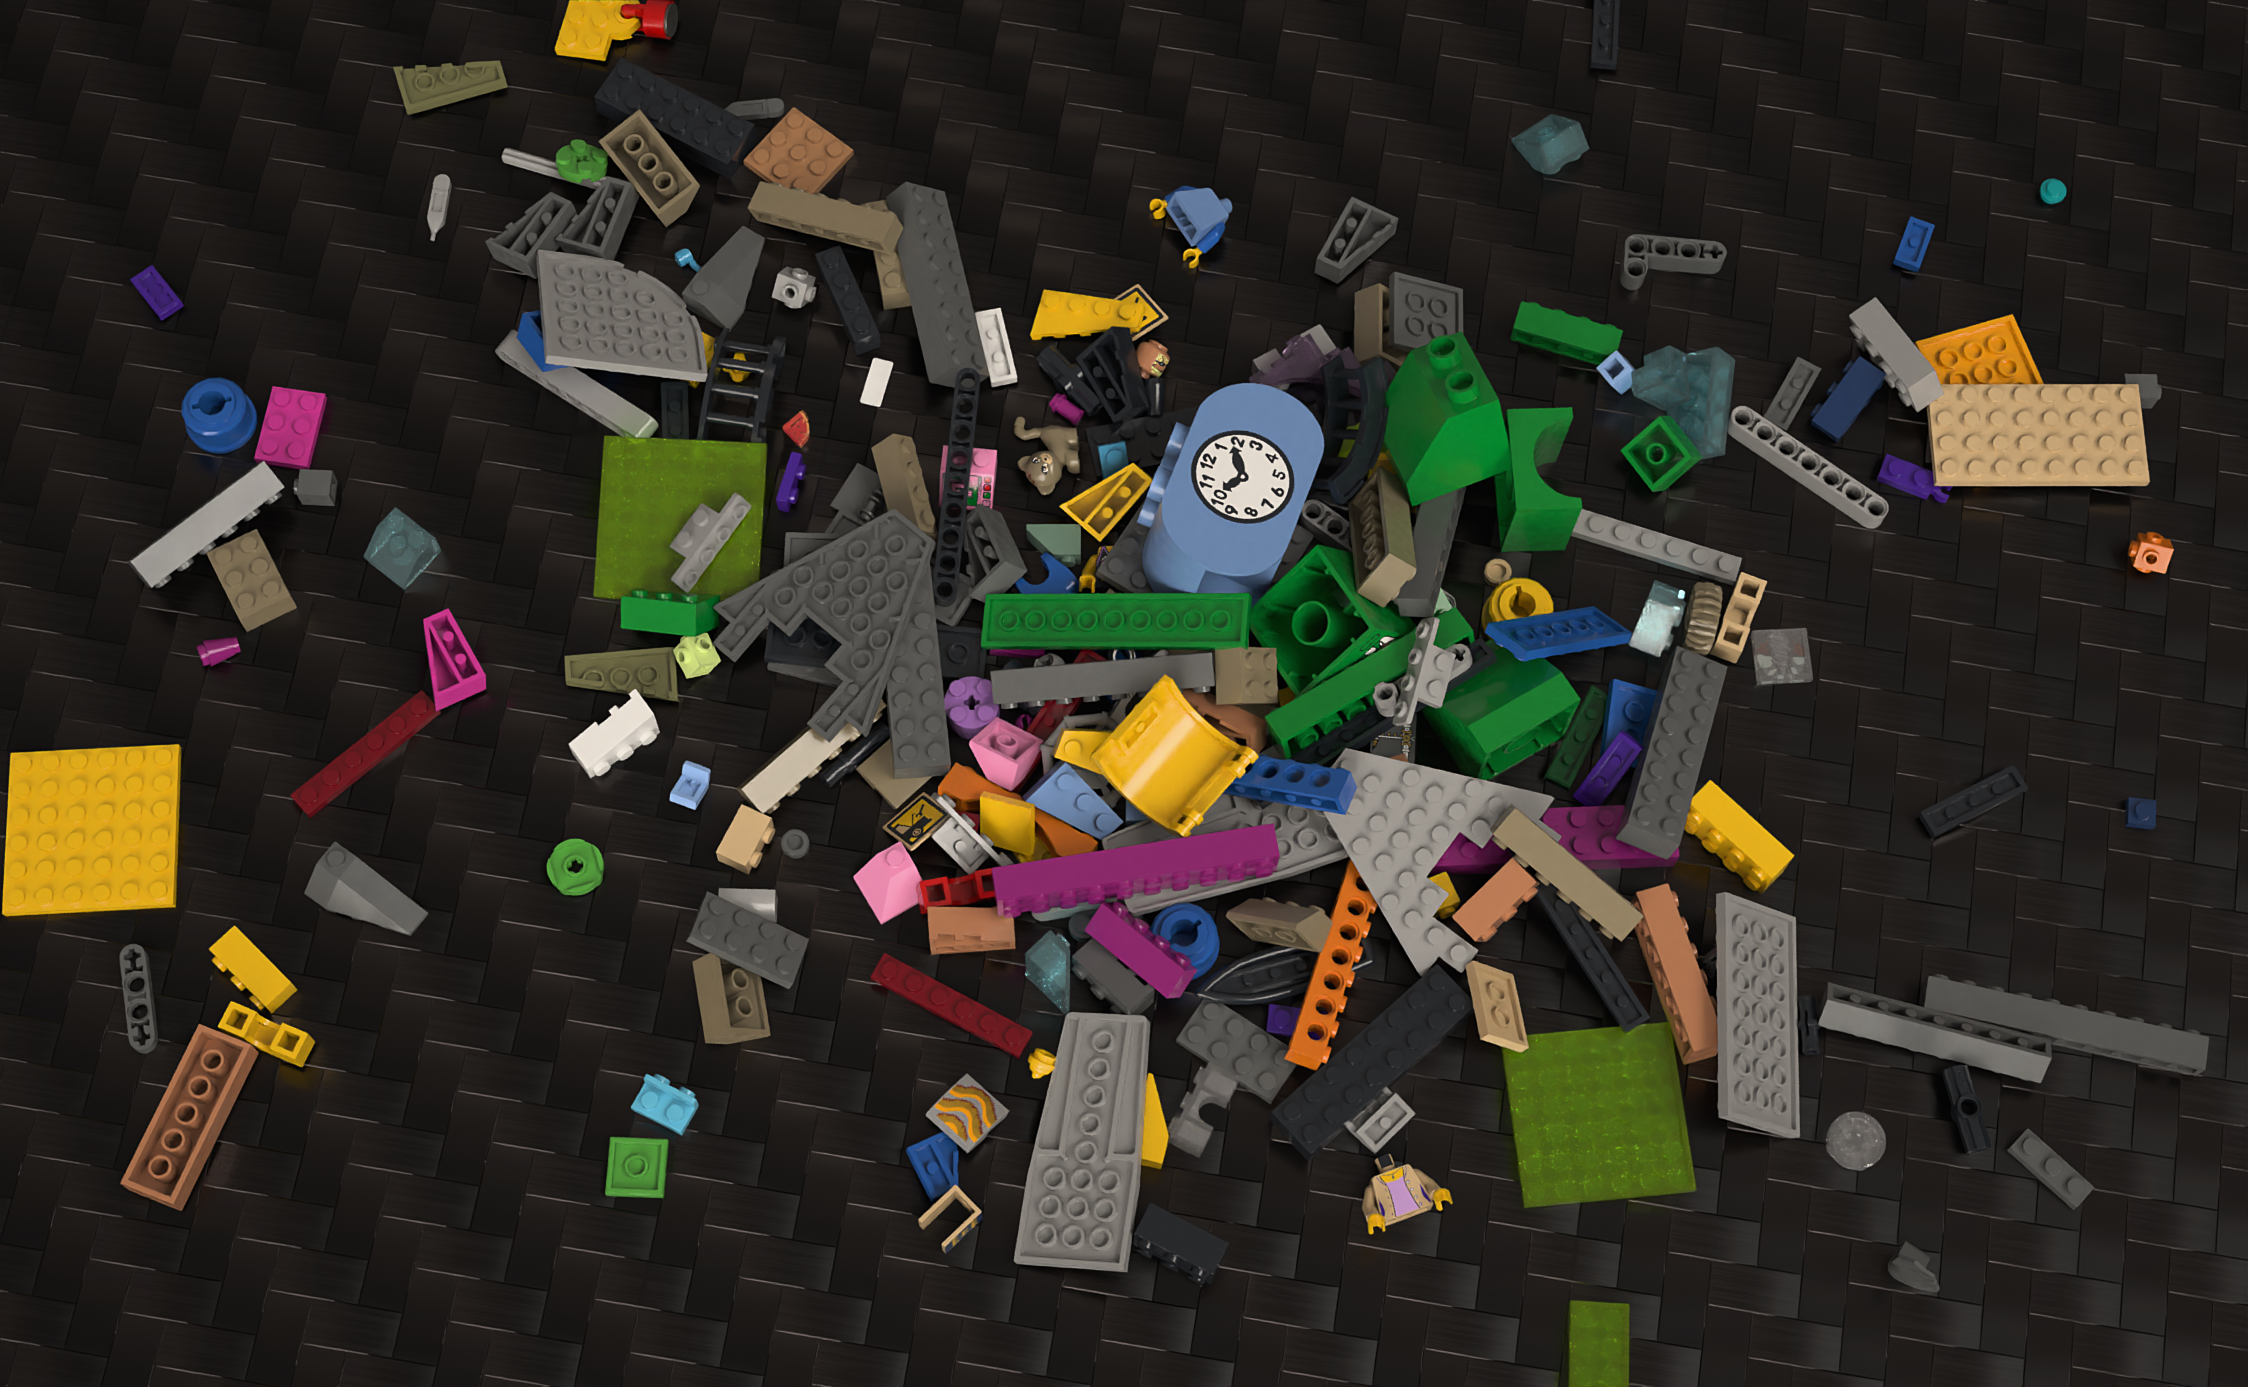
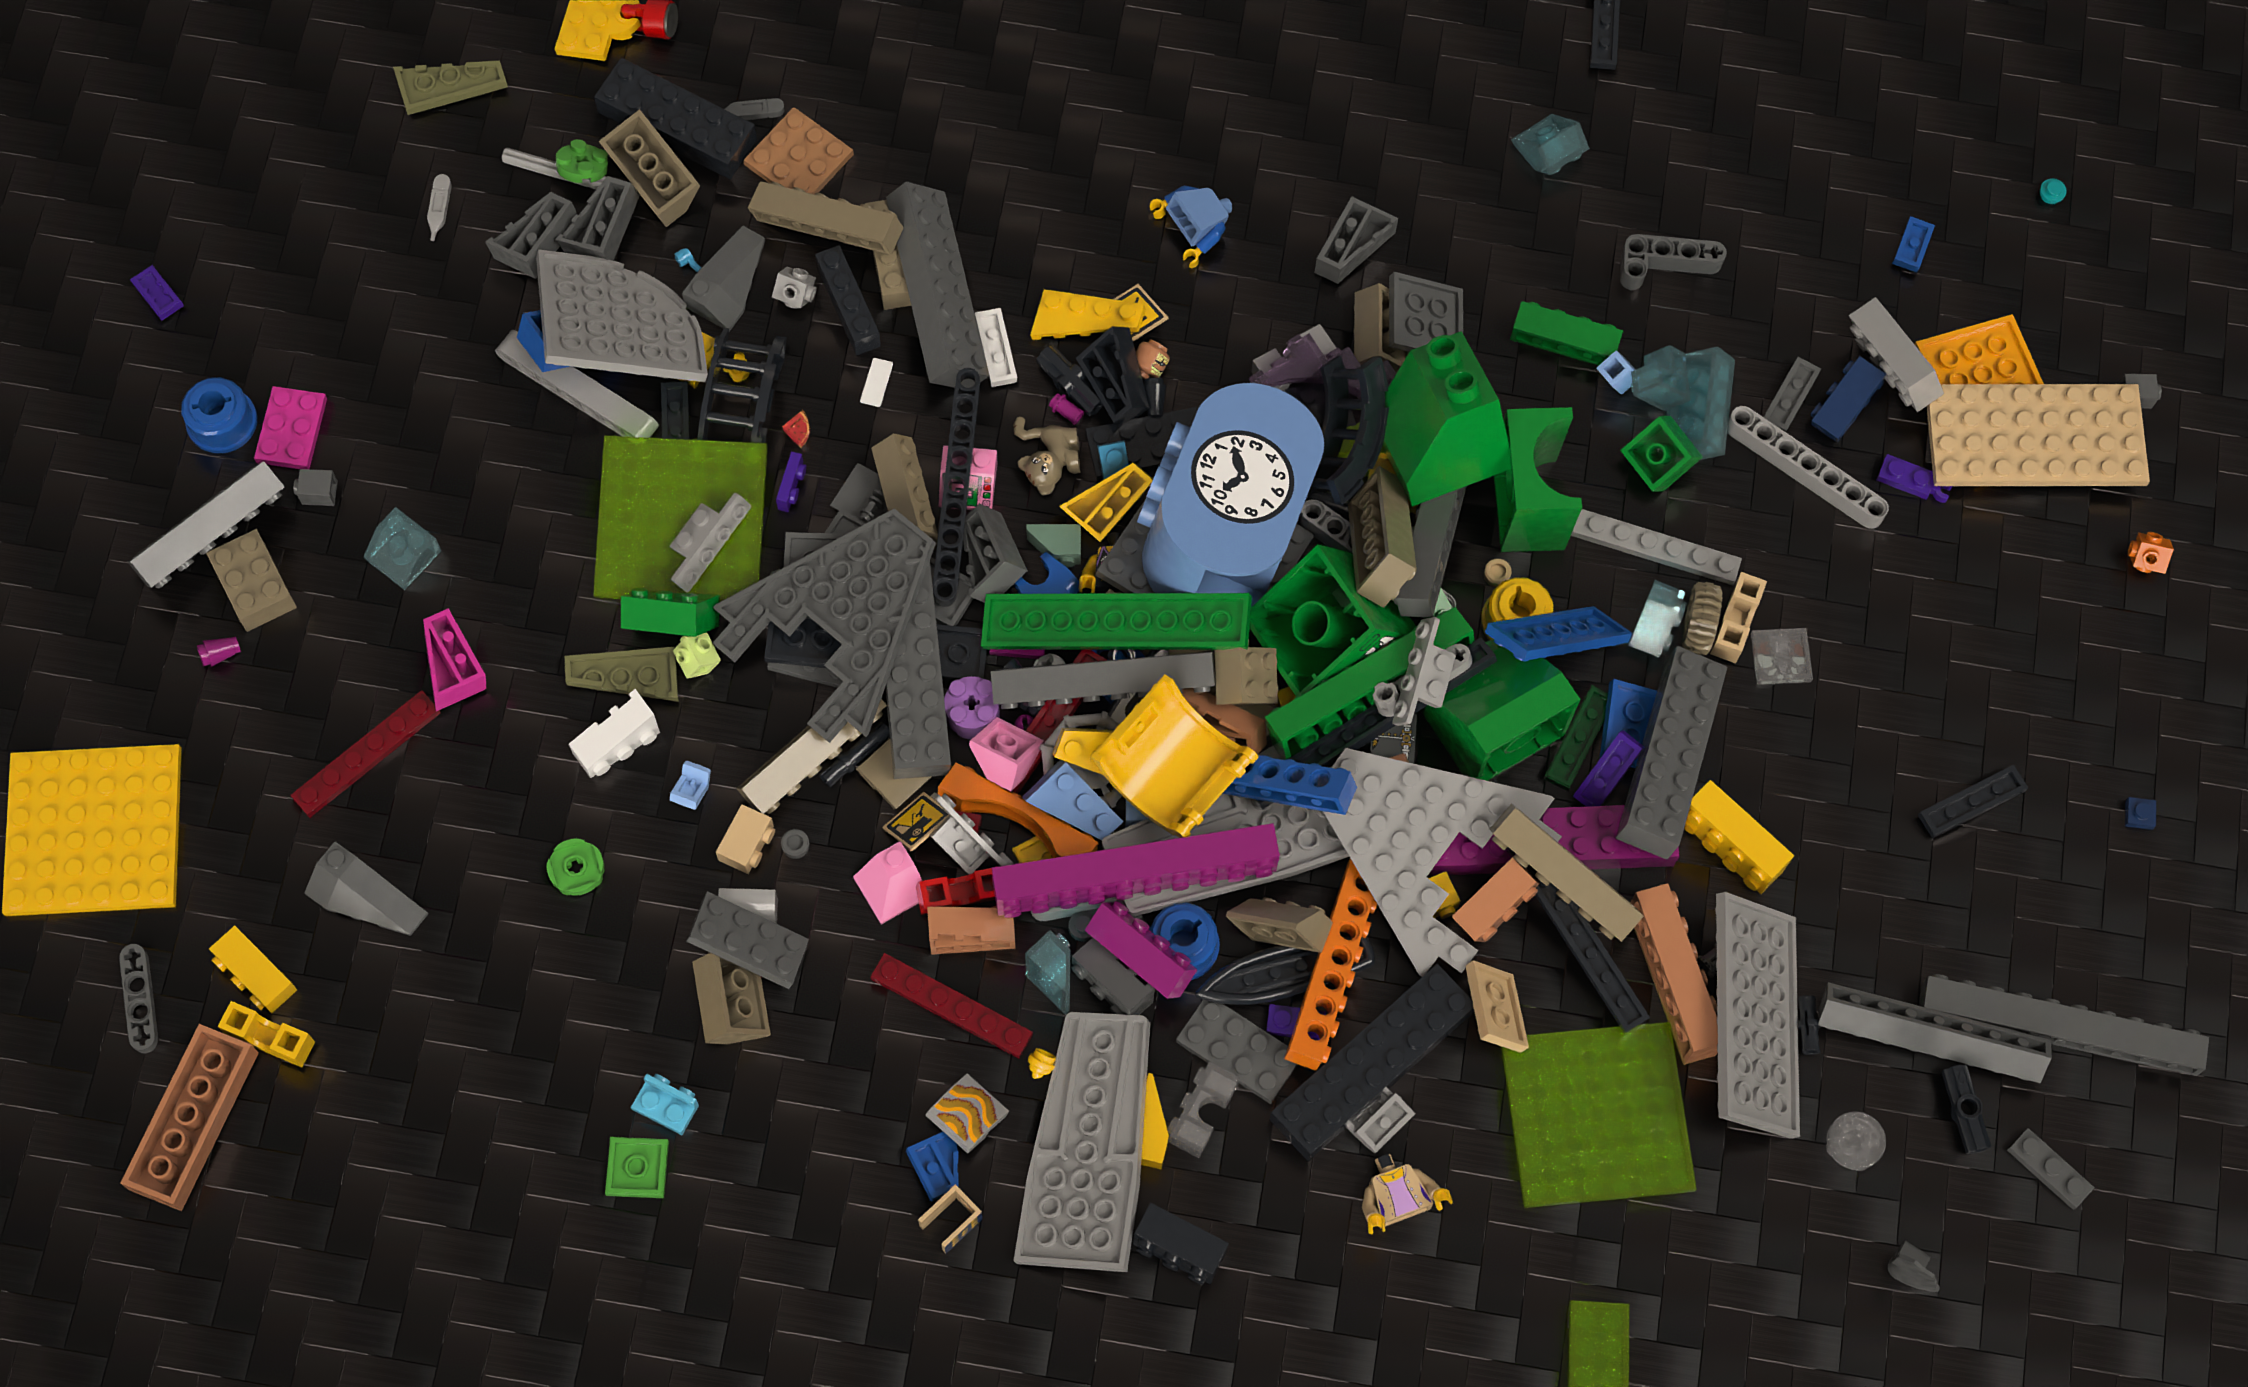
(1008, 822): yellow tile -> none

